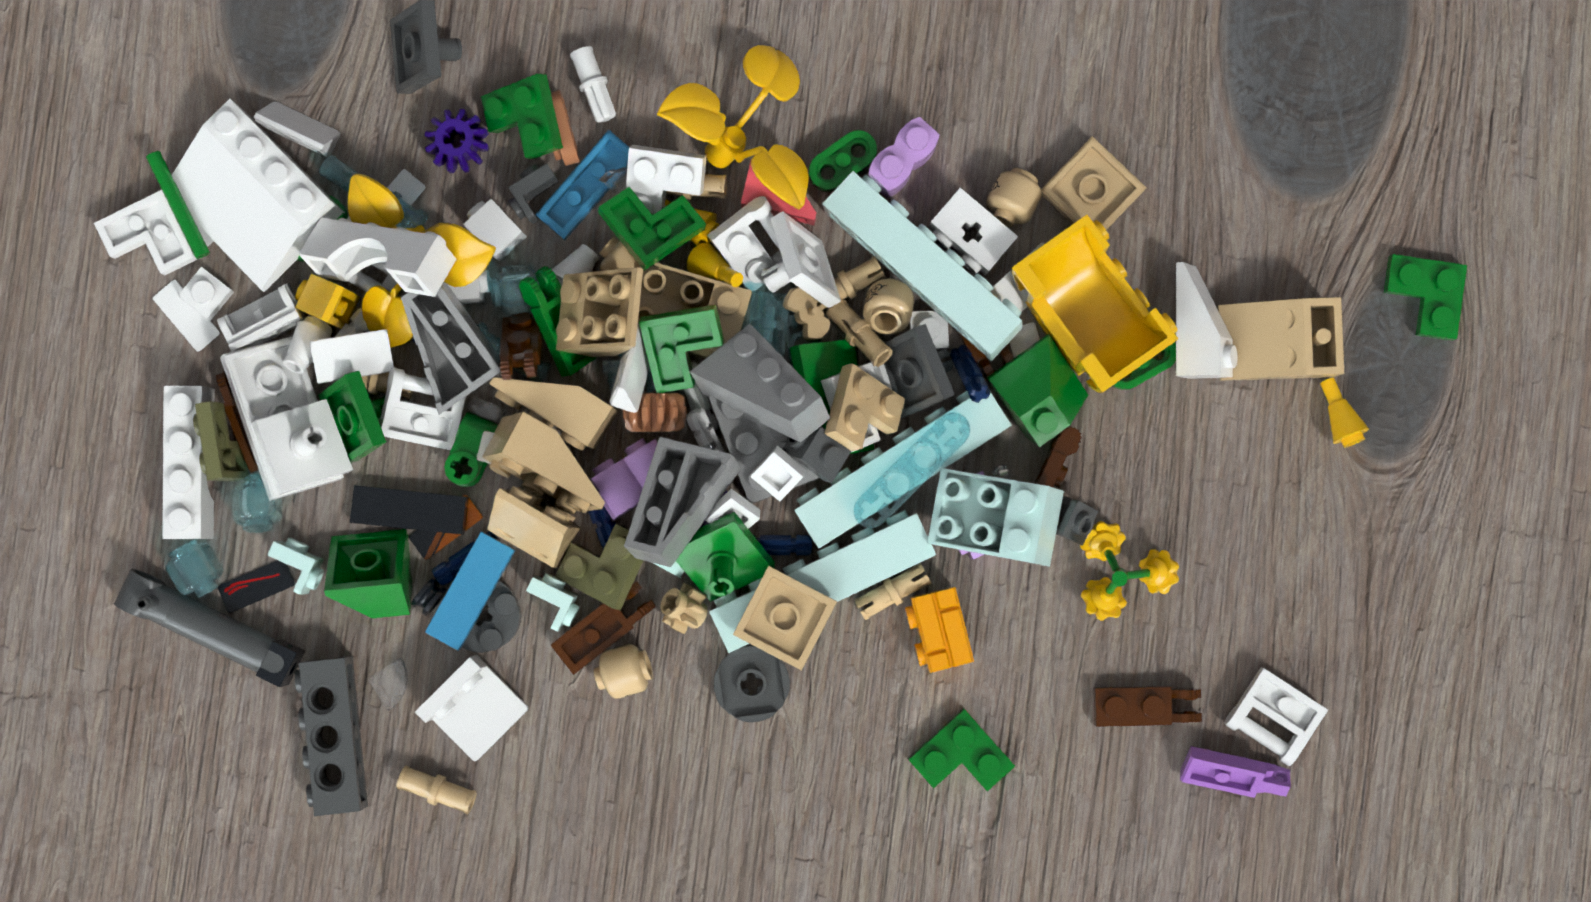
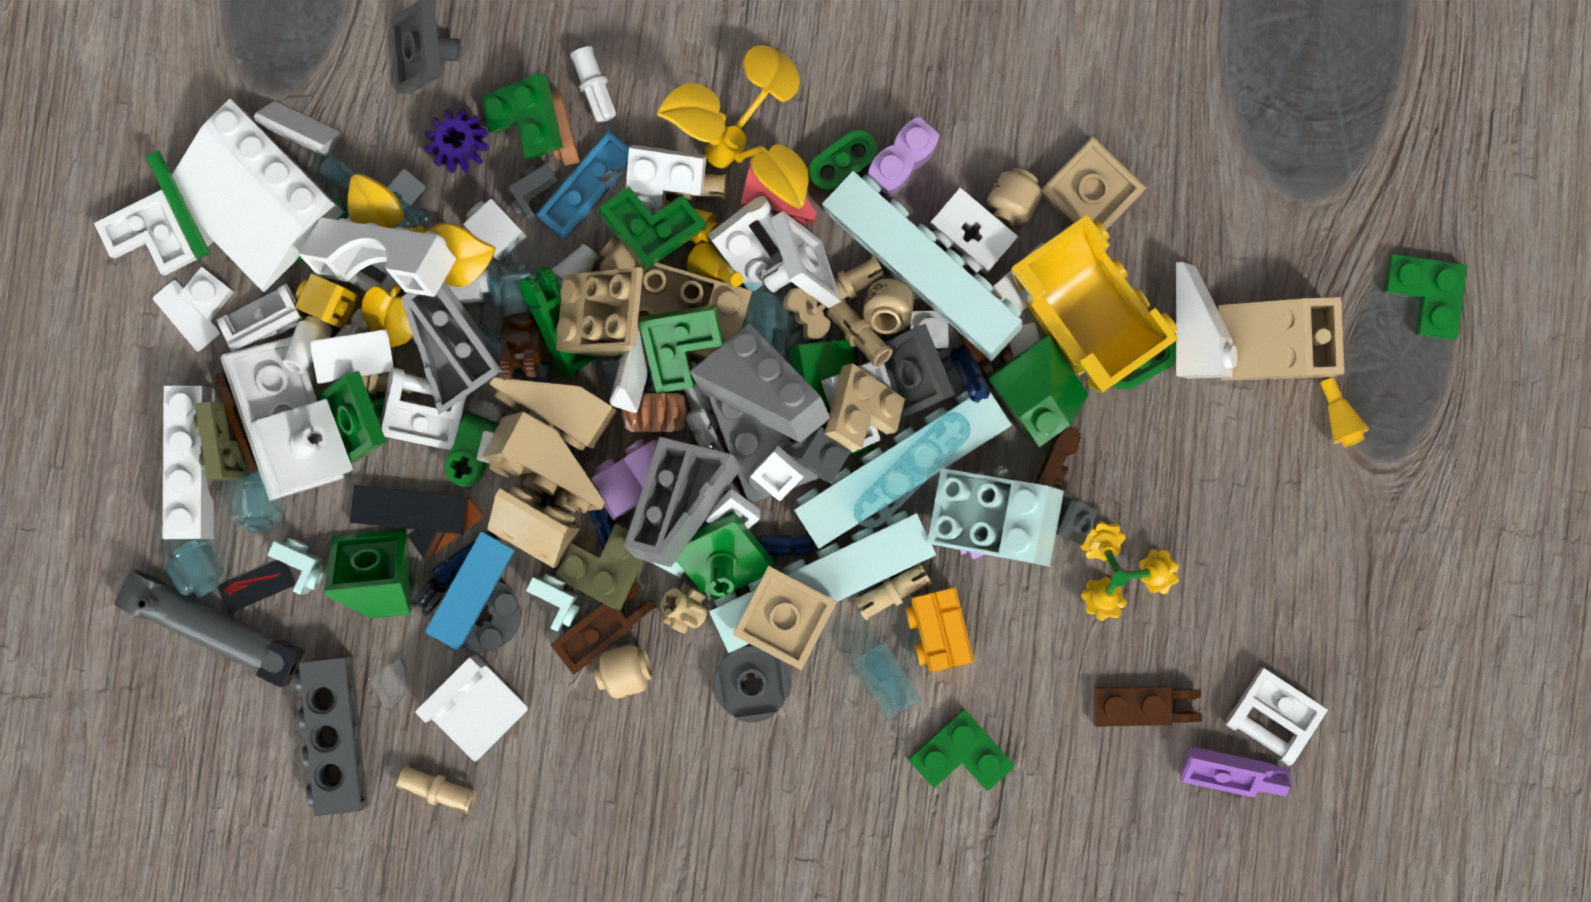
(886, 680): none -> clear light blue hips

